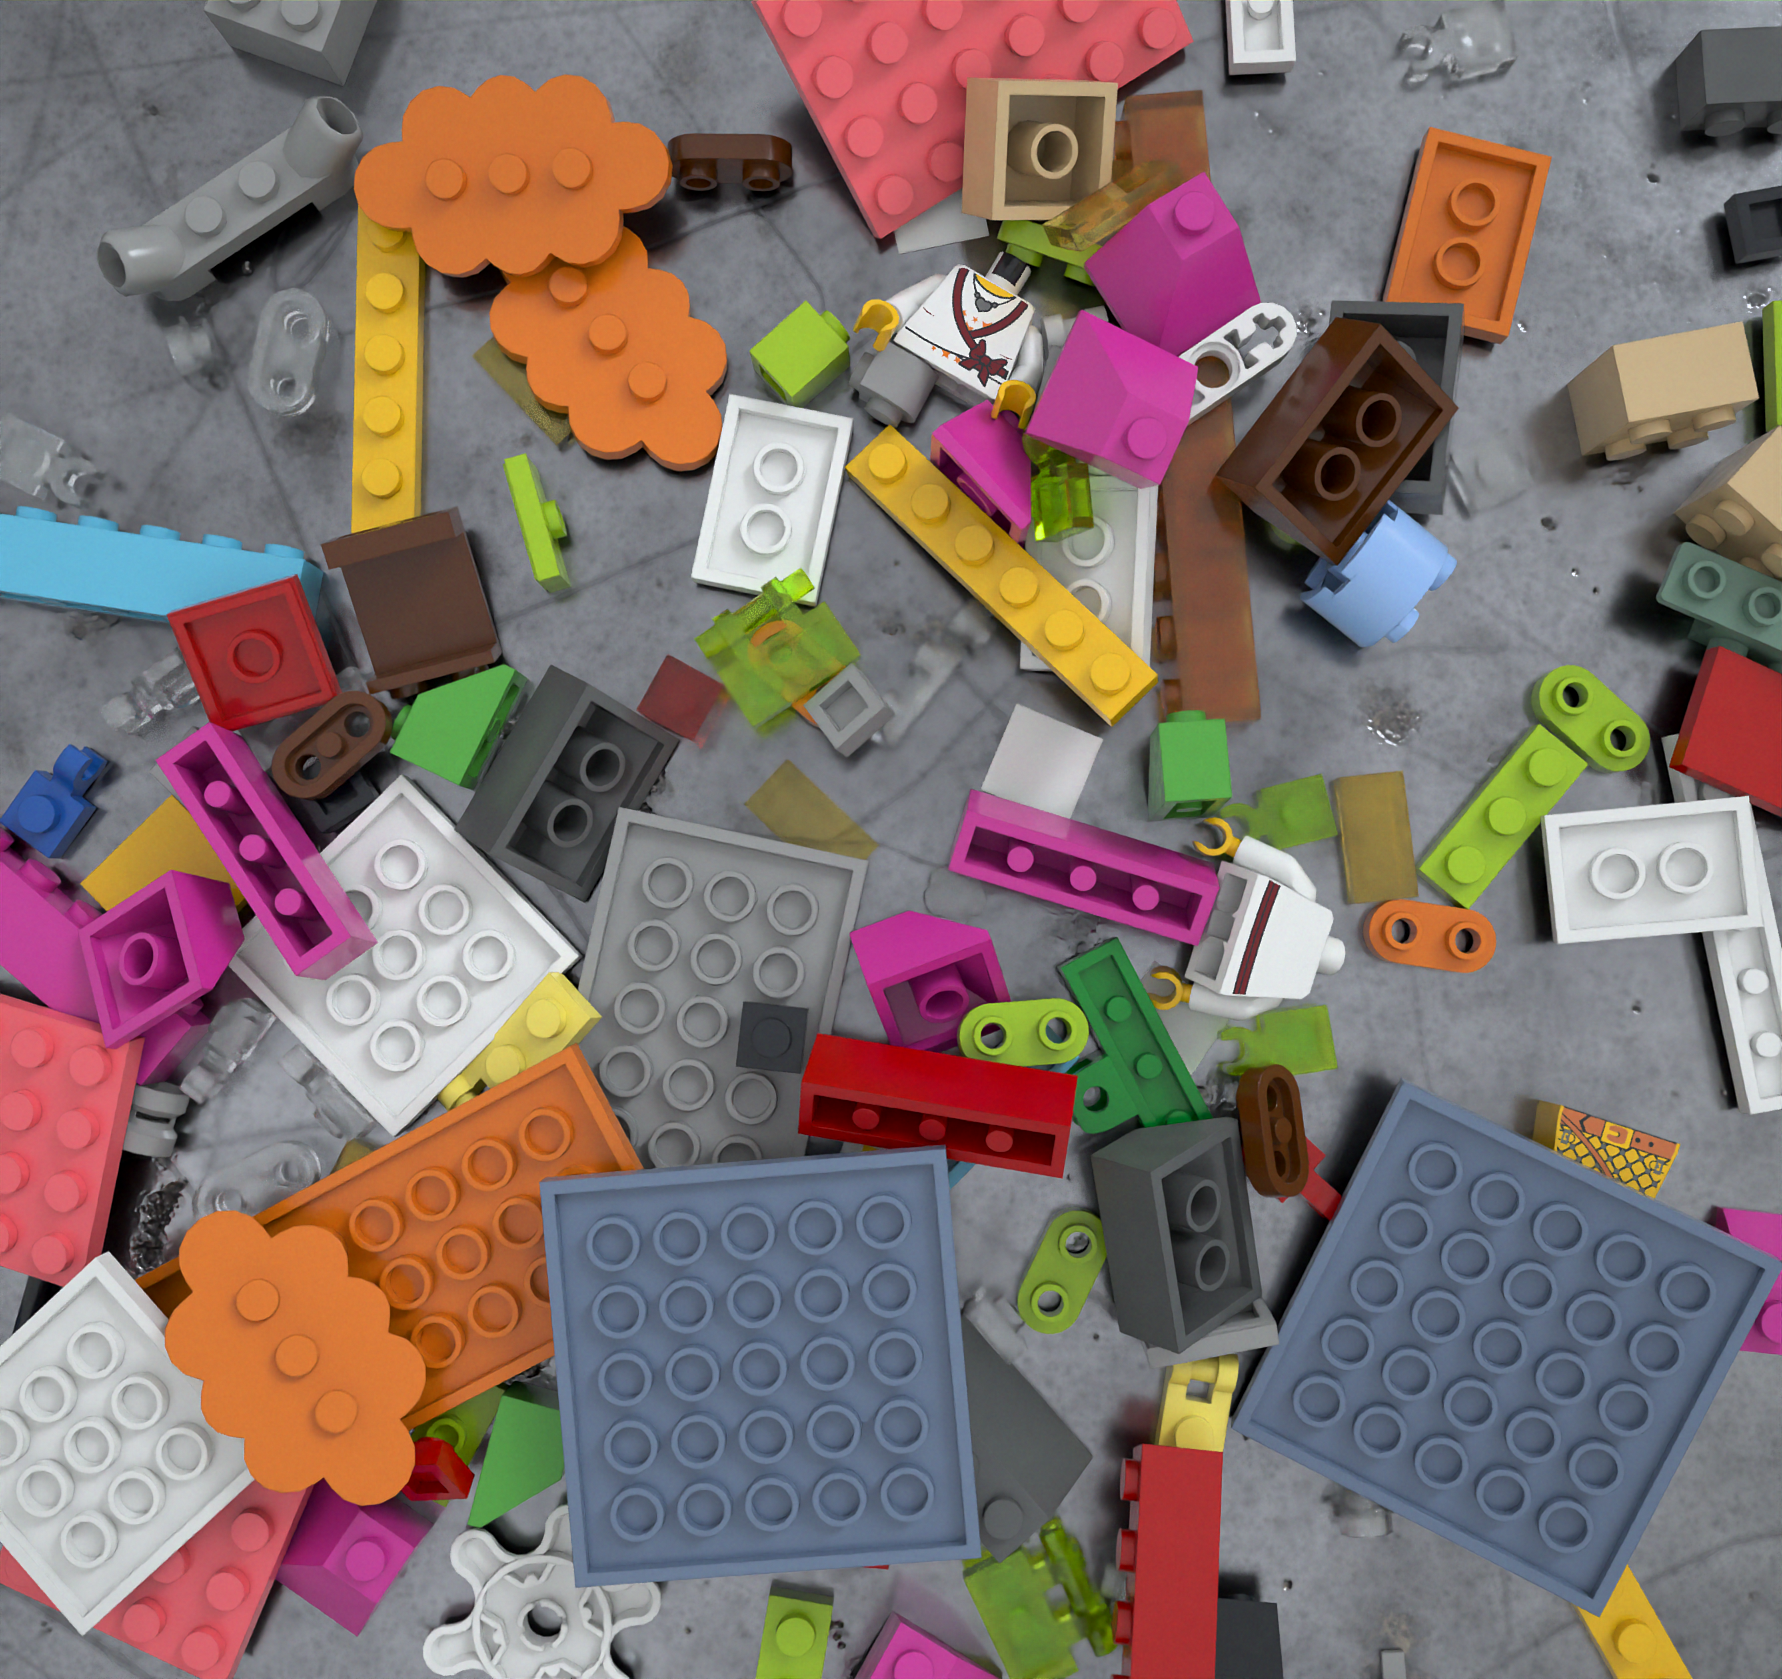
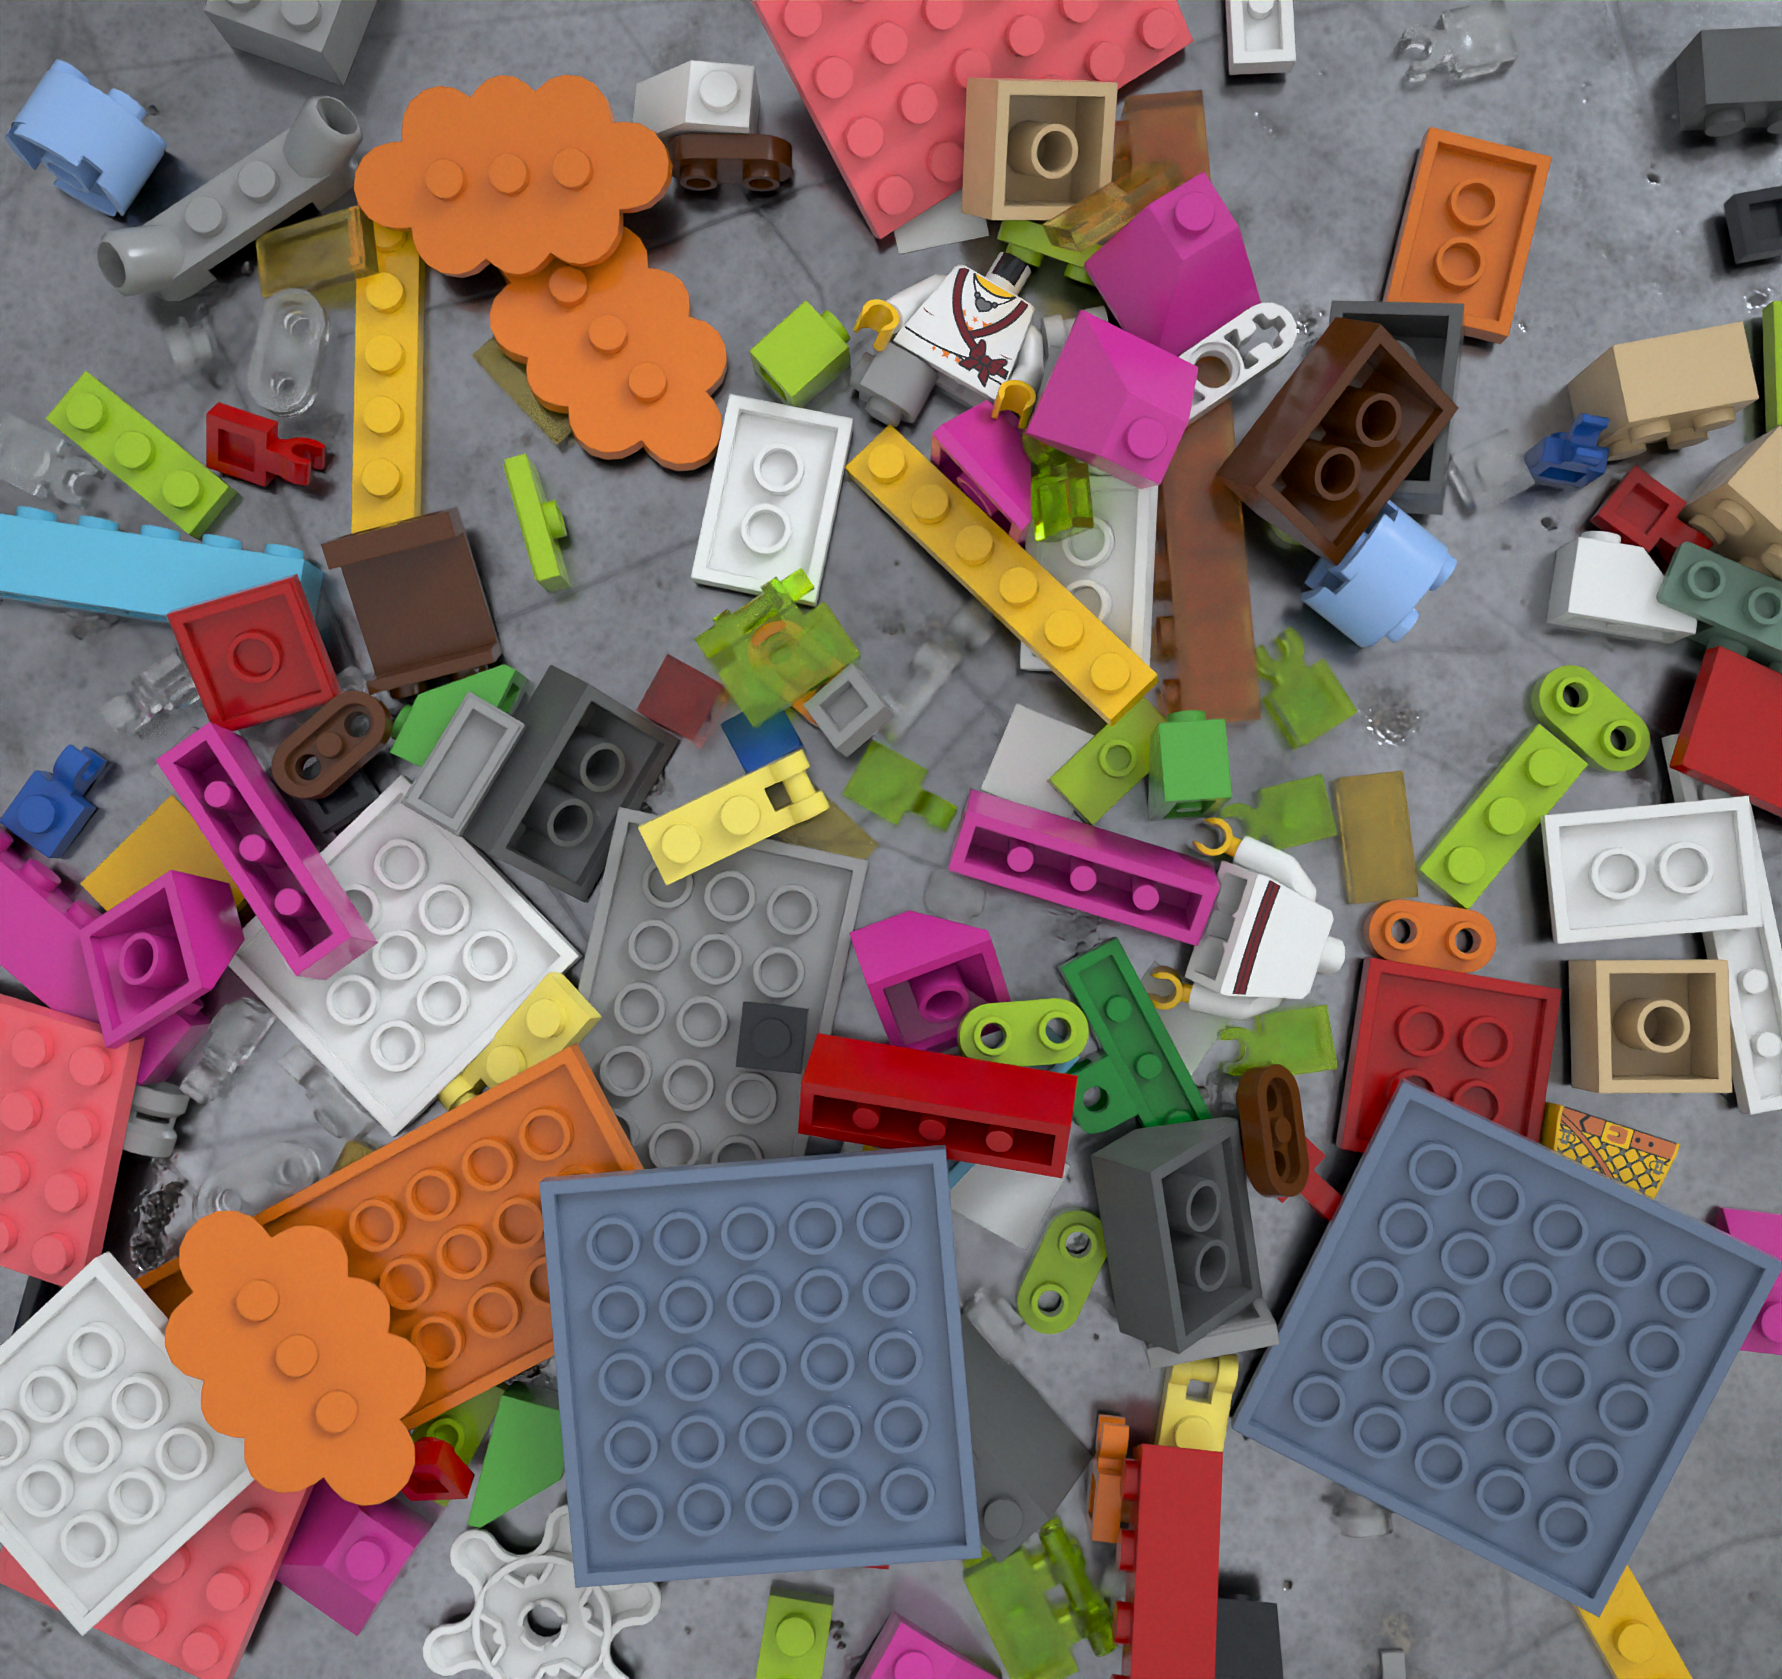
(86, 139): none -> light blue brick
(141, 455): none -> lime plate
(251, 450): none -> red plate
(317, 253): none -> clear yellow tile
(464, 764): none -> light grey tile
(699, 100): none -> white slope
(731, 818): none -> light yellow plate
(763, 744): none -> blue slope
(892, 786): none -> clear neon green plate
(1005, 1200): none -> white sticker
(1104, 1503): none -> orange plate
(1108, 763): none -> lime plate
(1307, 698): none -> clear neon green plate
(1452, 1034): none -> red plate
(1570, 456): none -> blue plate
(1612, 591): none -> white slope
(1646, 515): none -> red plate
(1650, 1026): none -> tan brick

